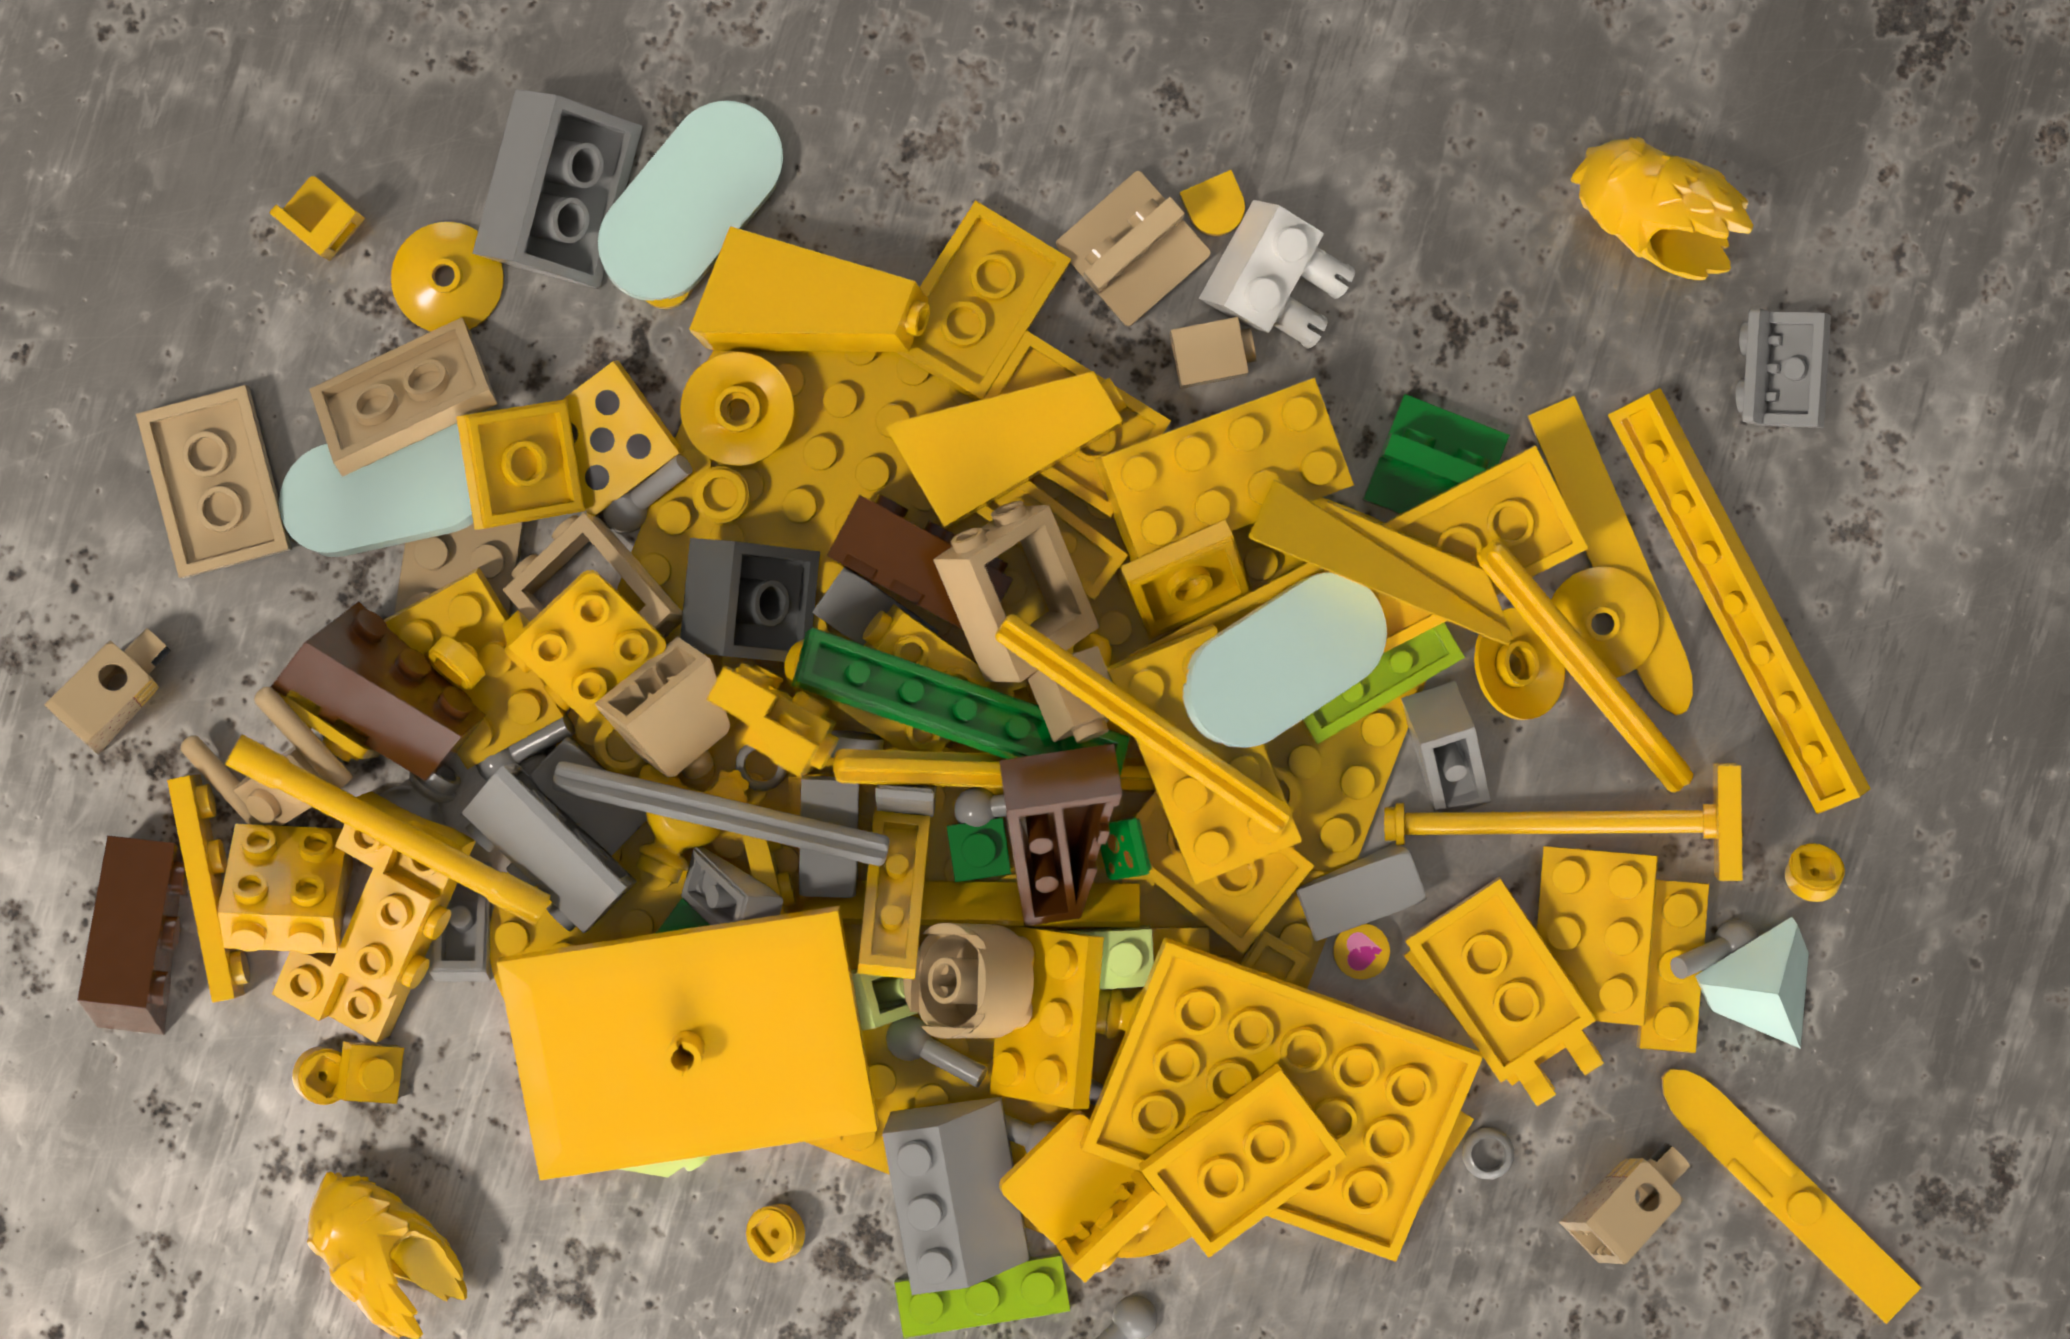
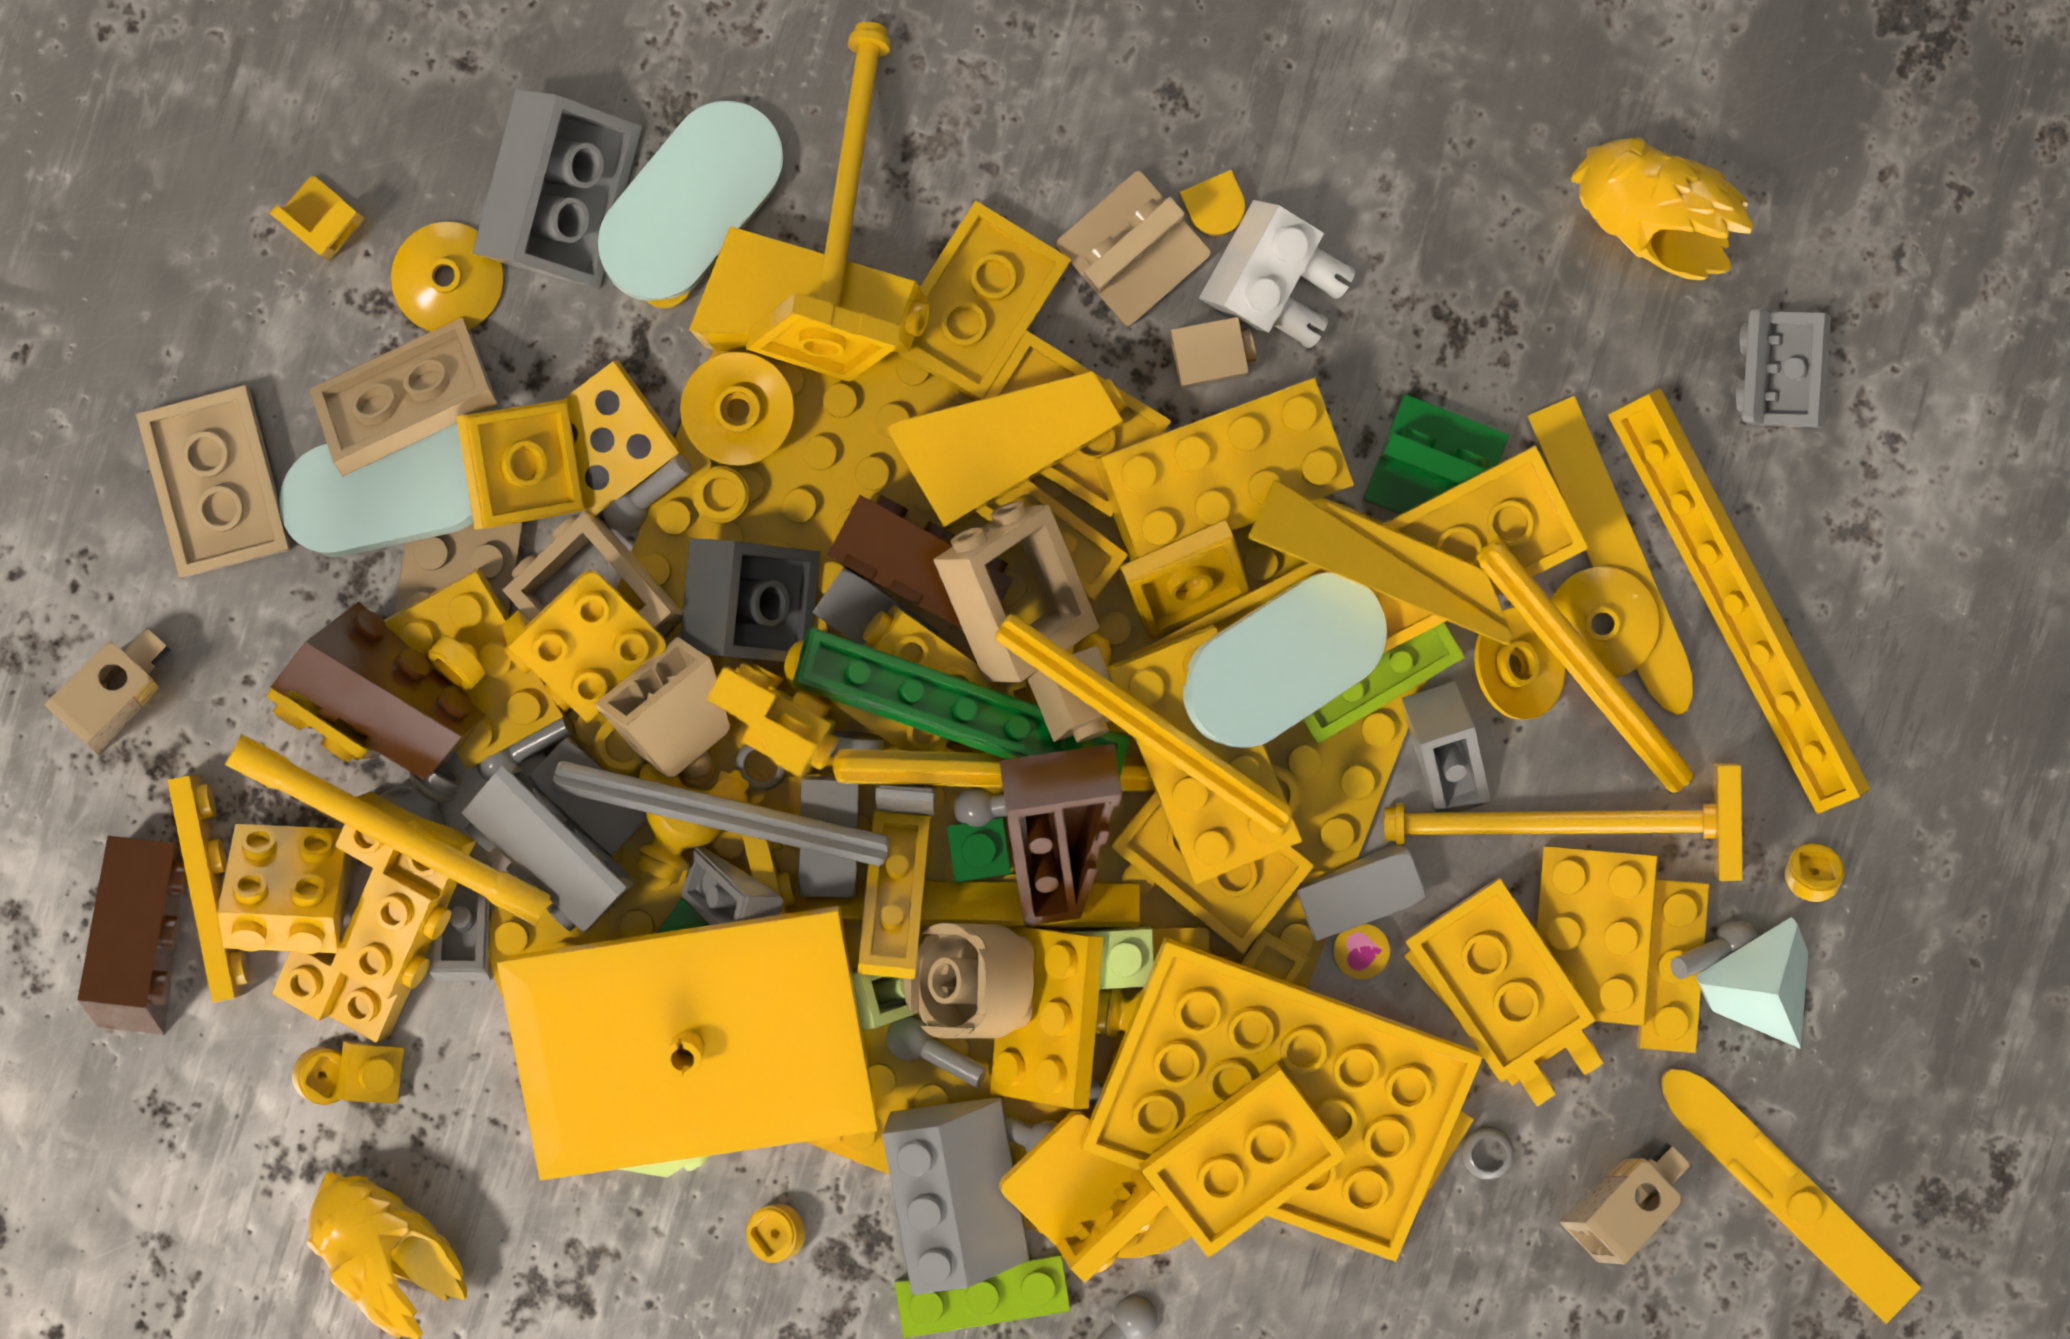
(253, 800): tan plate -> none
(818, 330): none -> yellow tile
(1125, 850): green slope -> none

